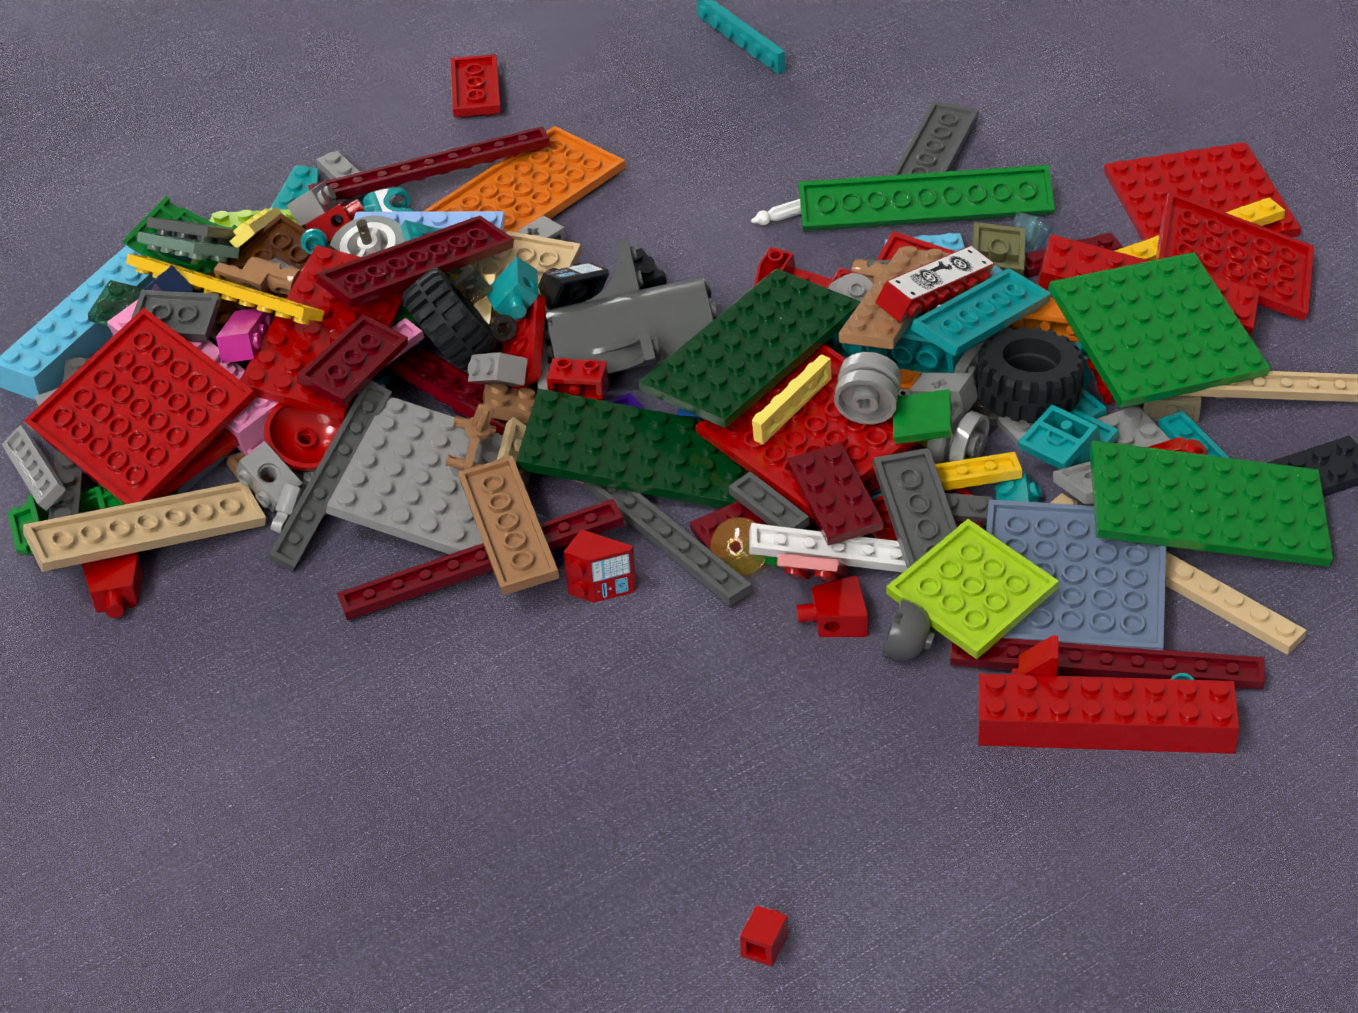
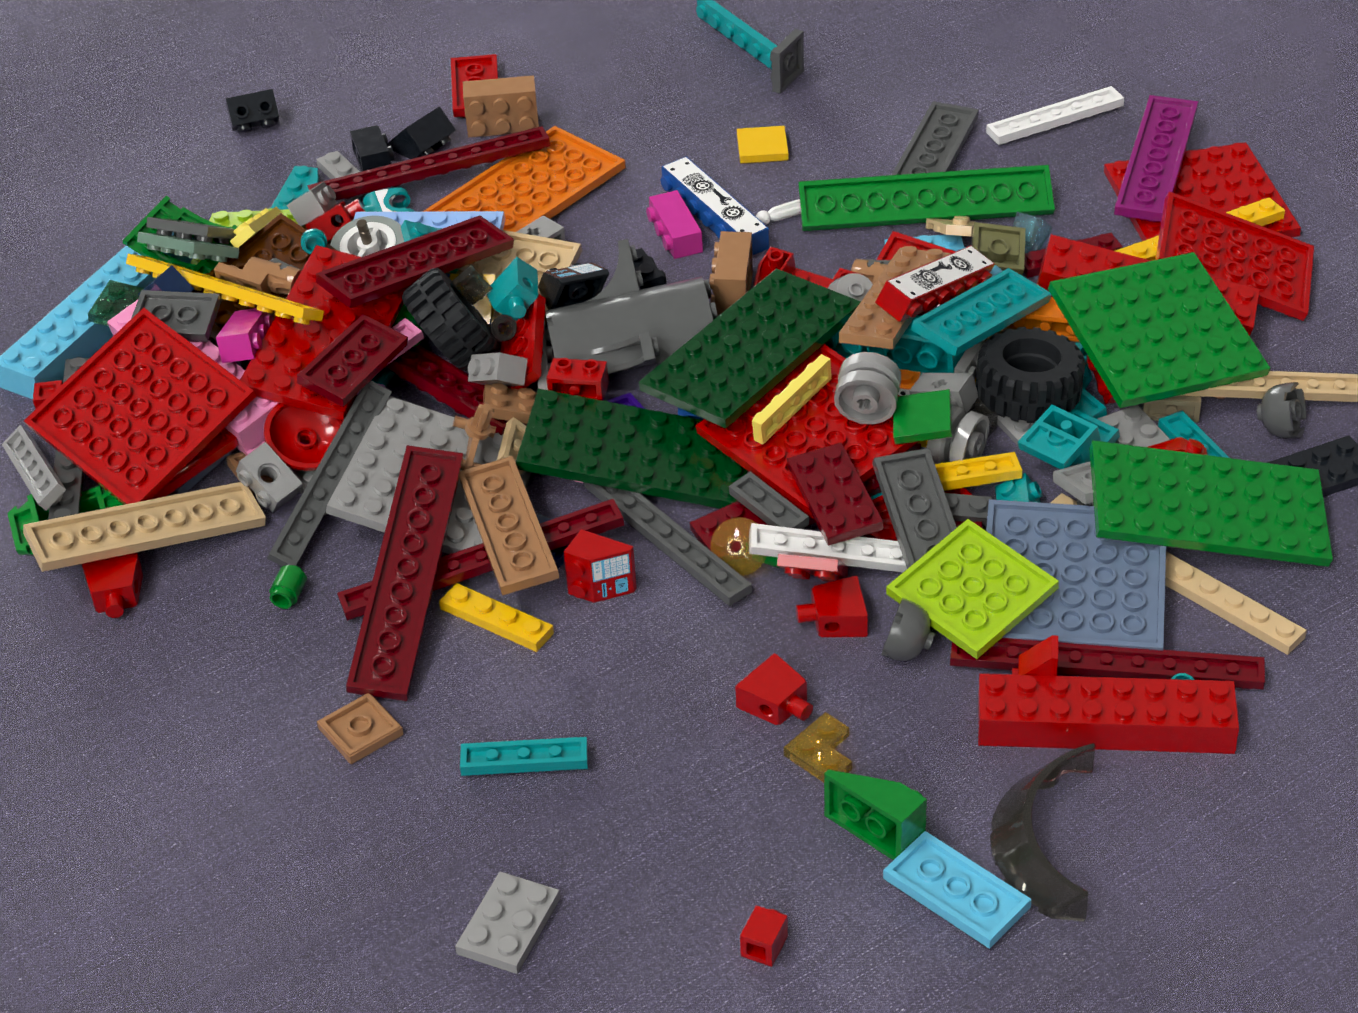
(44, 390): none -> red plate
(252, 110): none -> black brick
(287, 501): light grey bar -> none
(287, 586): none -> green brick
(360, 728): none -> medium nougat tile
(371, 148): none -> black brick
(405, 574): none -> dark red plate
(423, 135): none -> black slope
(496, 617): none -> yellow plate
(500, 106): none -> medium nougat brick
(508, 922): none -> light grey plate
(524, 756): none -> teal plate
(675, 224): none -> dark pink brick
(712, 203): none -> brick
(732, 269): none -> medium nougat brick
(762, 144): none -> yellow tile
(774, 692): none -> red torso
(787, 61): none -> dark grey plate
(815, 747): none -> clear yellow plate
(875, 810): none -> green slope
(957, 889): none -> medium azure plate
(958, 226): none -> tan wing
(1016, 848): none -> clear smoke windscreen
(1054, 115): none -> white plate
(1156, 157): none -> magenta plate
(1282, 410): none -> dark grey cylinder

